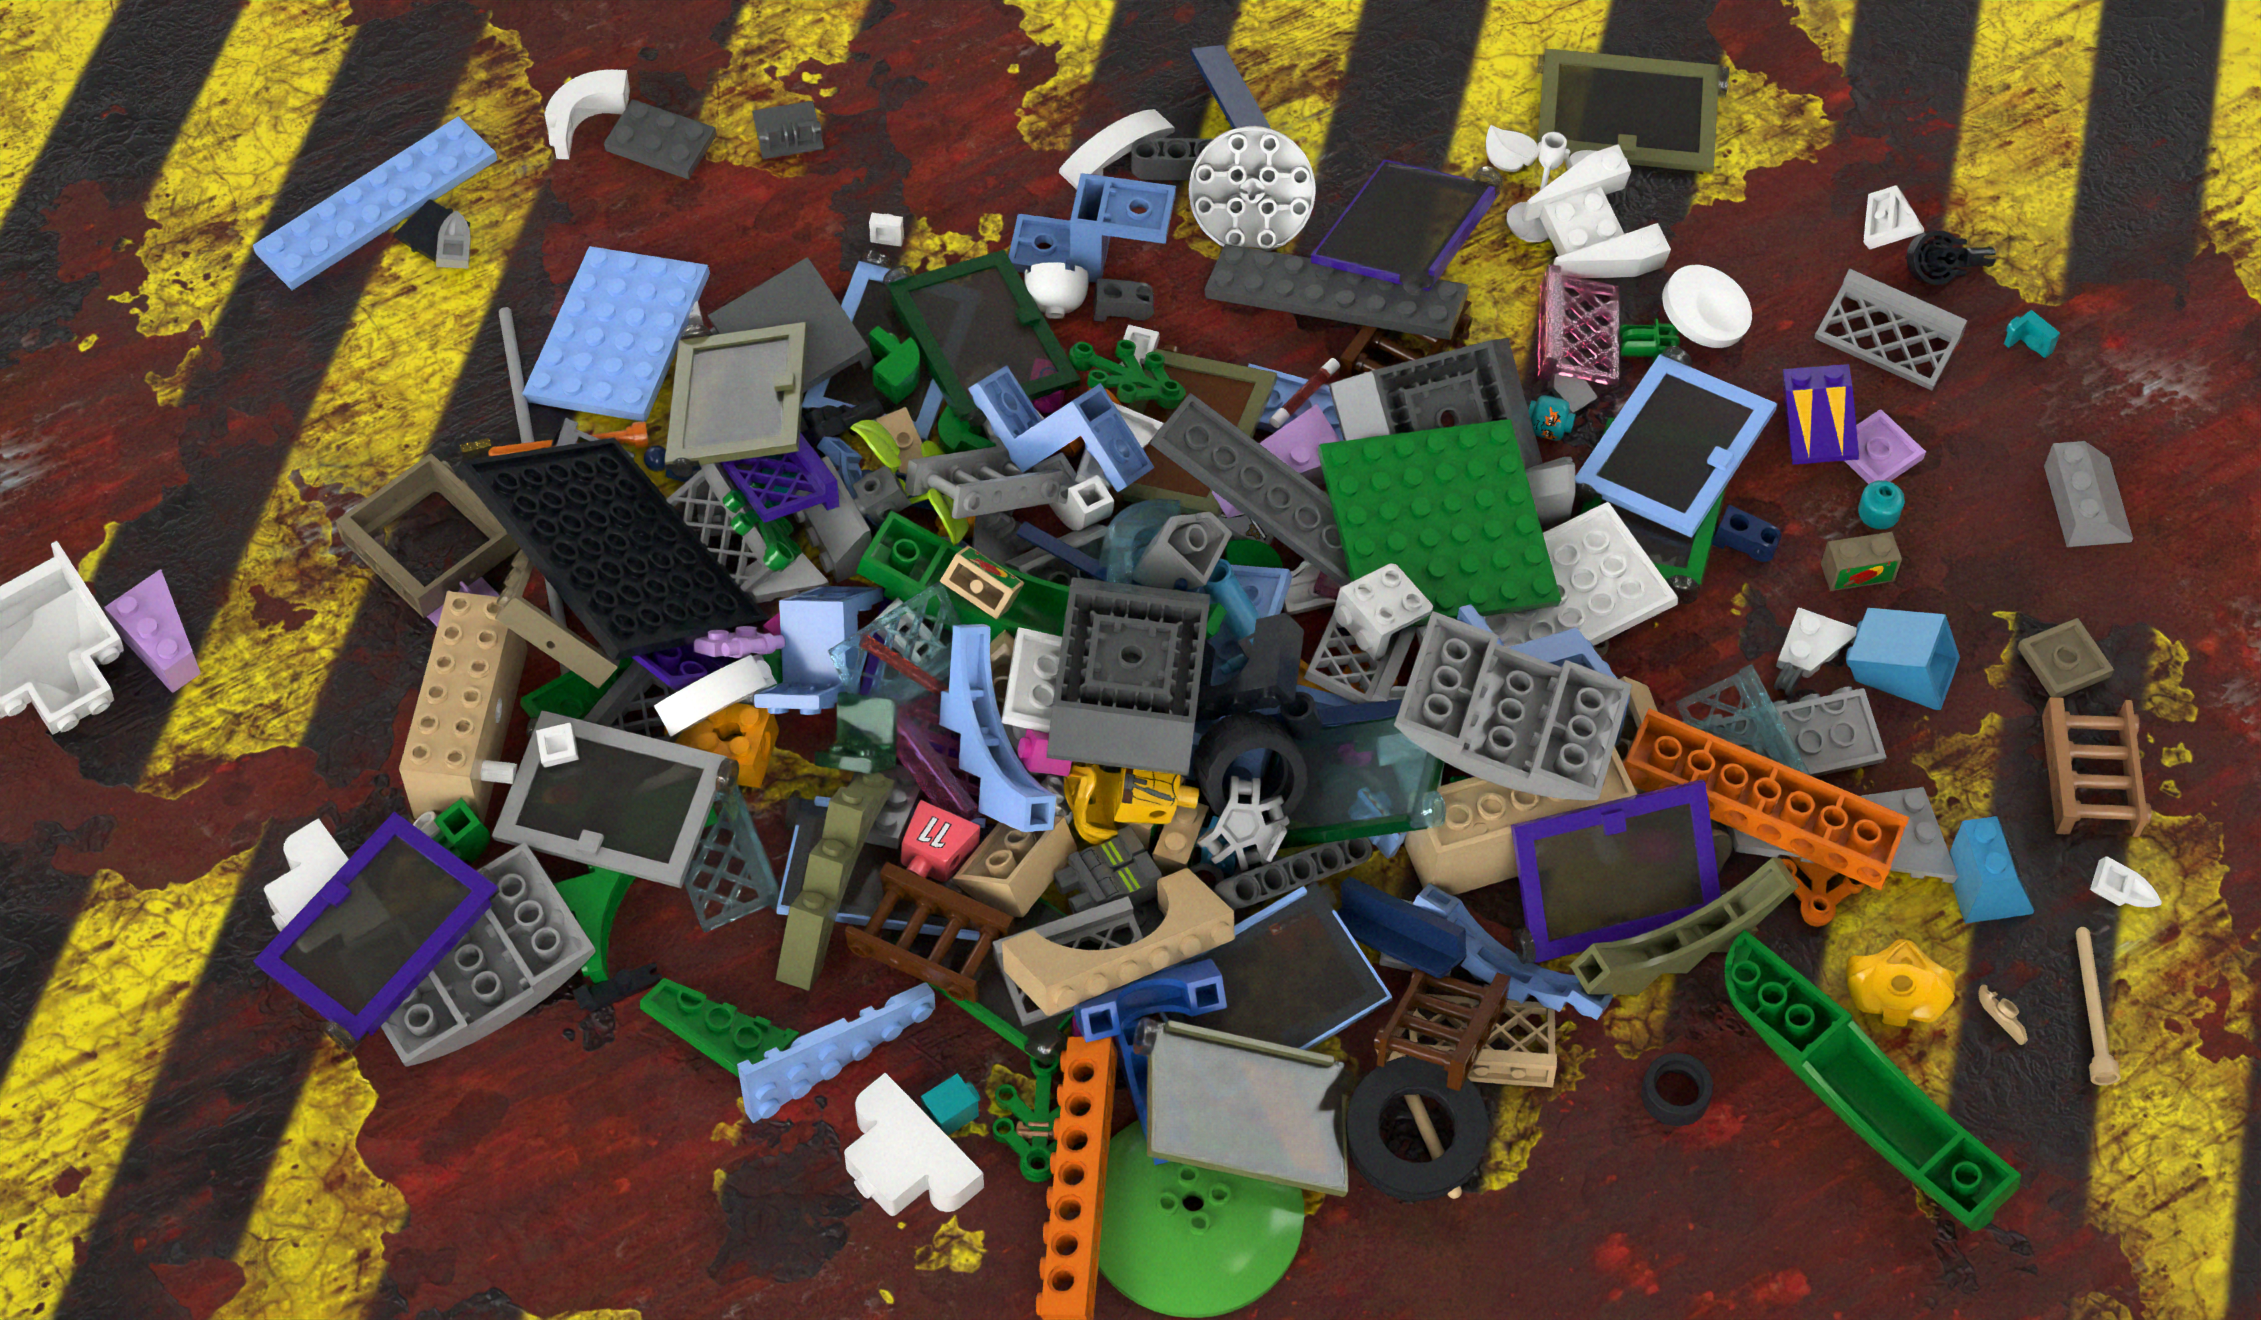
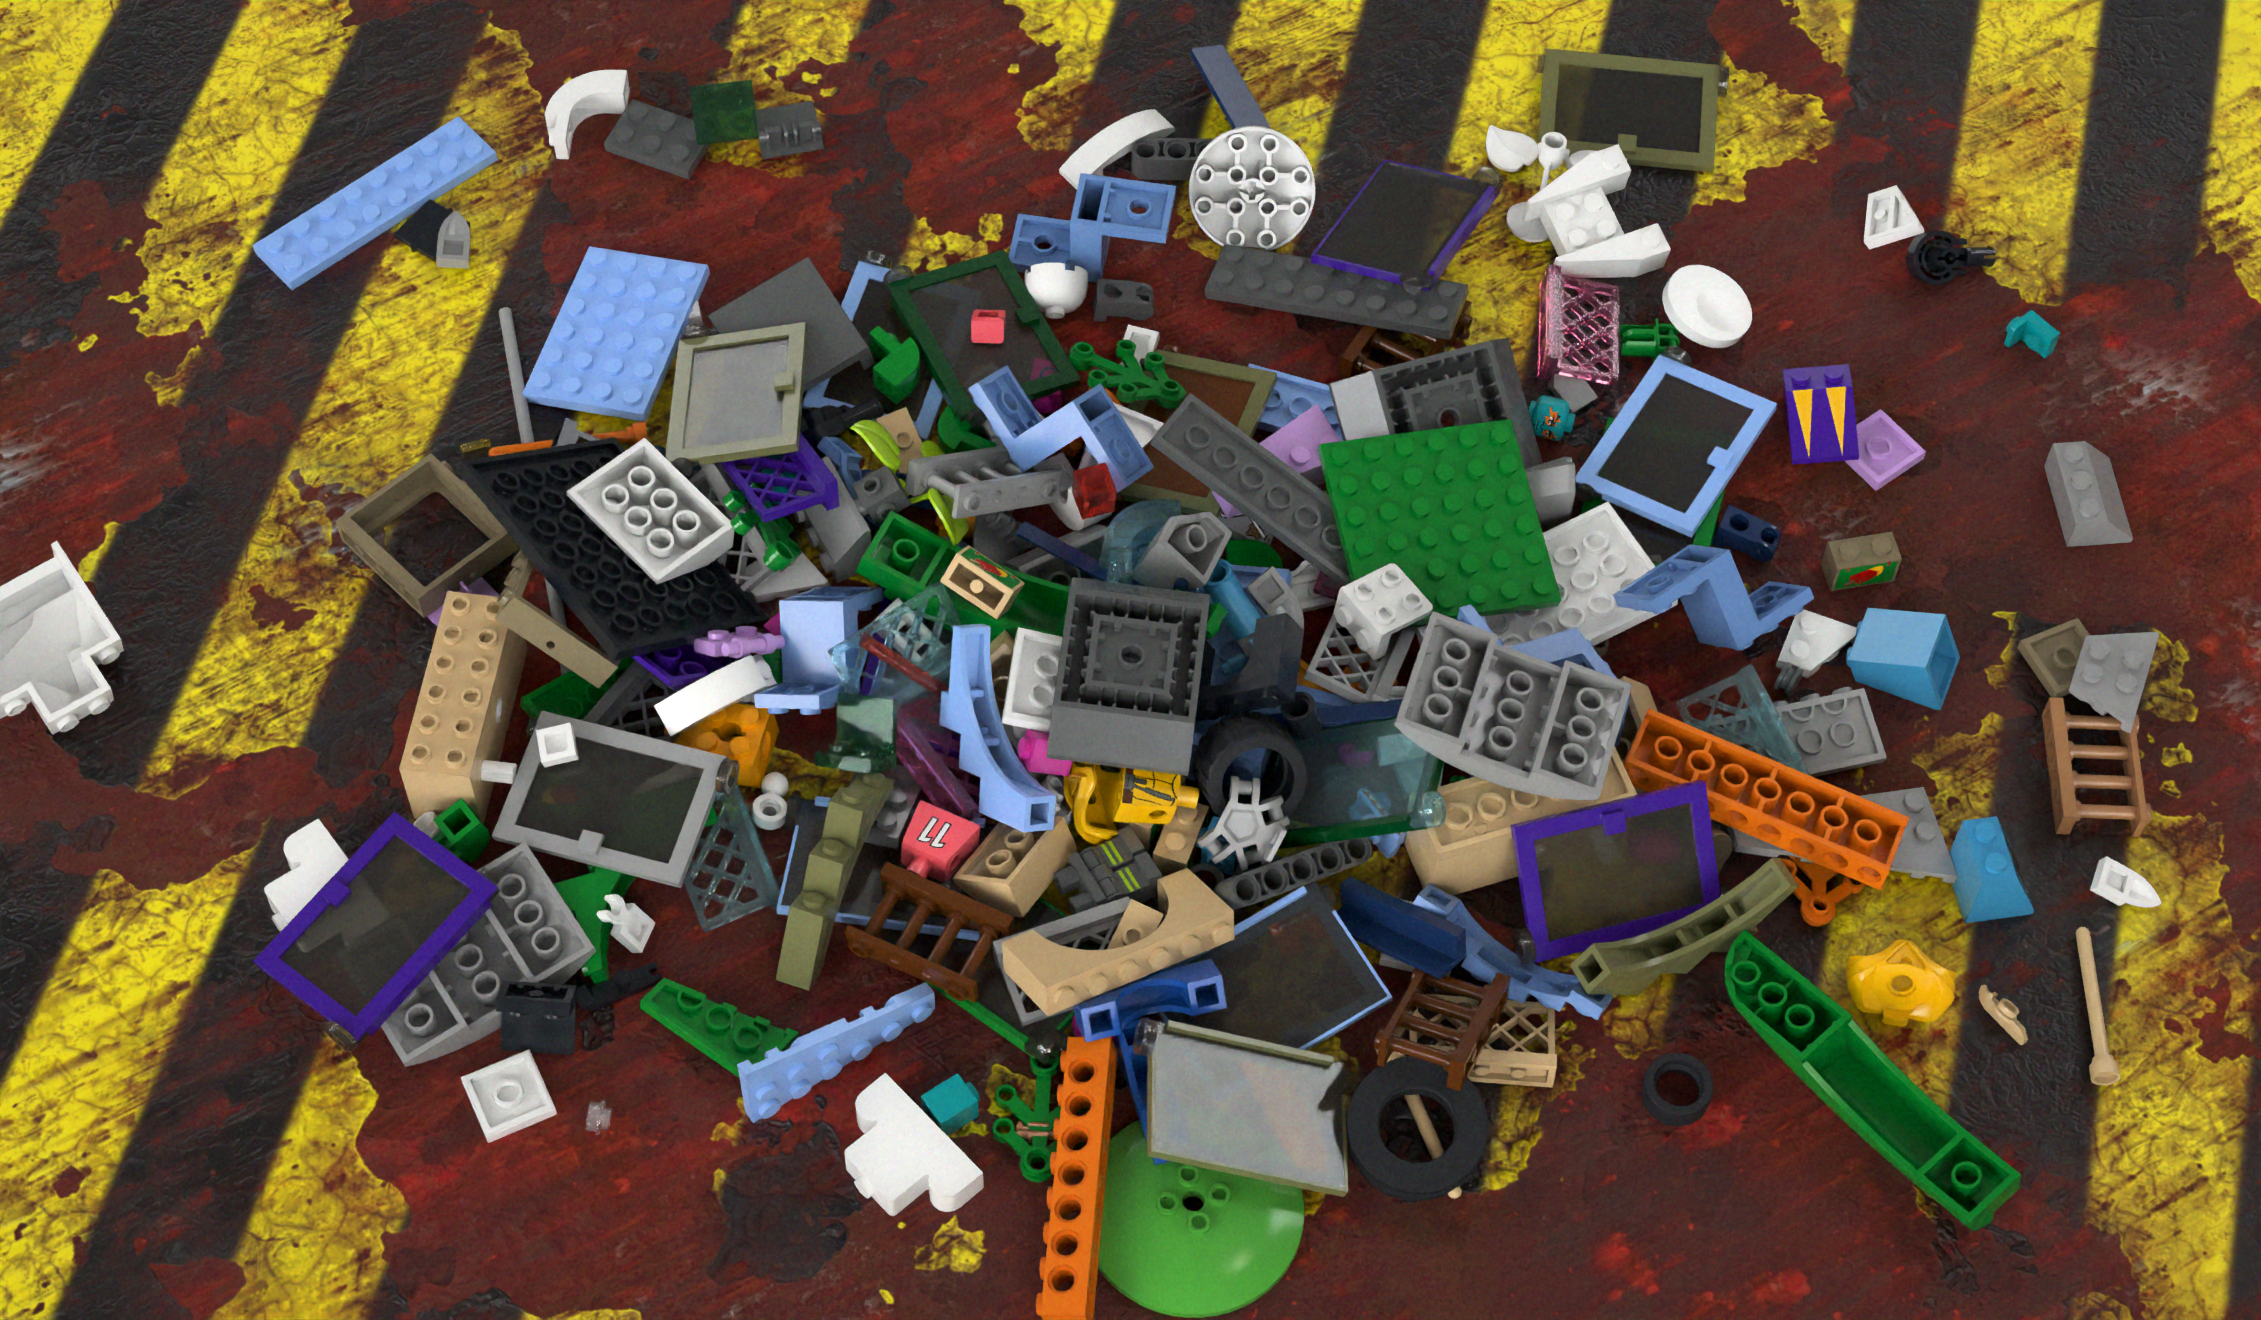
(153, 630): lavender wedge -> none
(508, 1096): none -> white tile
(537, 1017): none -> black bracket
(598, 1117): none -> clear plate
(629, 923): none -> white plate
(654, 513): none -> white slope
(724, 112): none -> clear green bracket
(773, 787): none -> white plate
(886, 229): white plate -> none
(988, 326): none -> coral slope
(1093, 491): none -> clear red brick
(1135, 924): none -> tan plate
(1275, 596): none -> light grey plate
(1304, 392): clear red bar -> none
(1714, 597): none -> medium blue bracket
(1881, 504): teal head -> none
(1907, 311): light grey fence -> none
(2114, 673): none -> light grey wing

